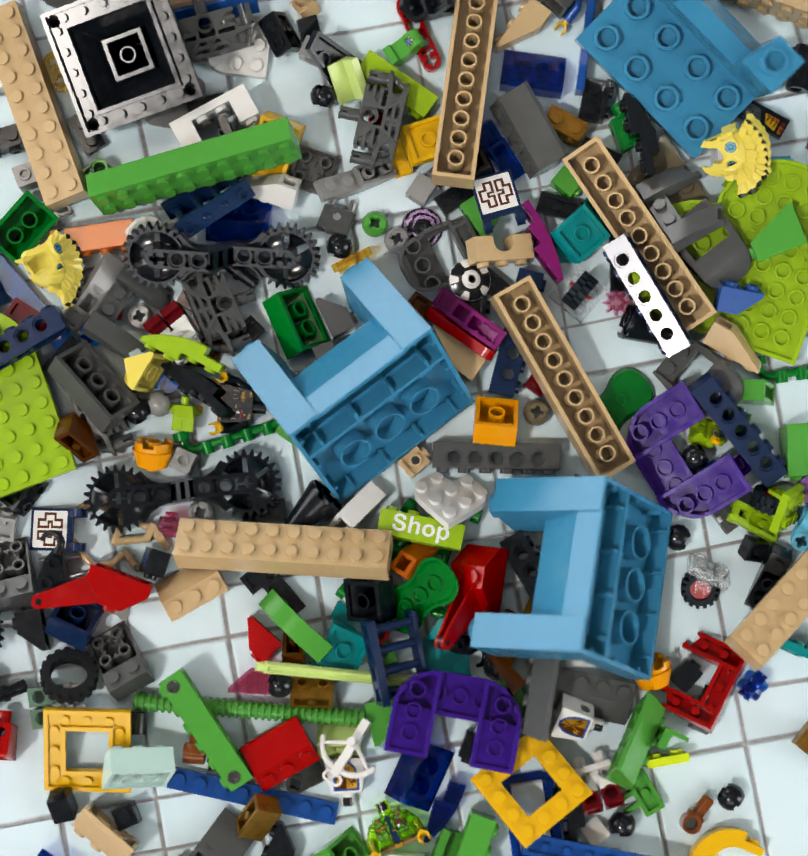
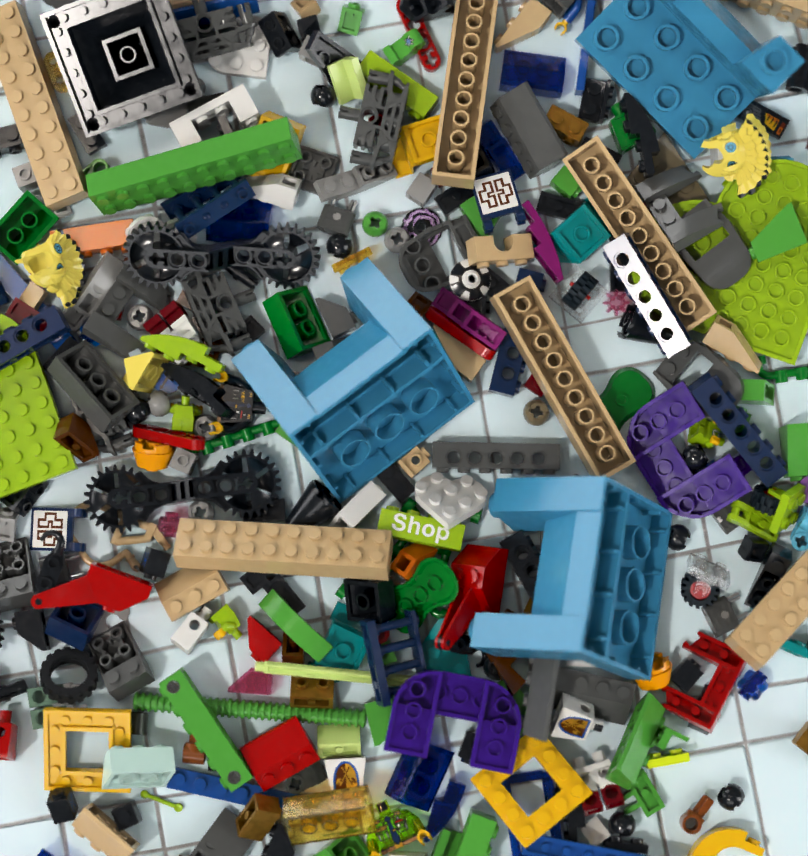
(33, 295): none -> tan slope
(169, 437): none -> red beam
(177, 807): none -> lime hinge
(185, 637): none -> white torso
(202, 420): none -> light grey piece
(226, 622): none -> lime piece
(279, 685): black piece -> none
(329, 815): none -> clear yellow slope
(351, 18): none -> bright green bracket
(352, 745): white piece -> none
(396, 483): none -> black plate
(495, 421): light orange brick -> none
(635, 845): none -> black plate
(721, 615): none -> dark grey piece
(736, 298): blue slope -> none

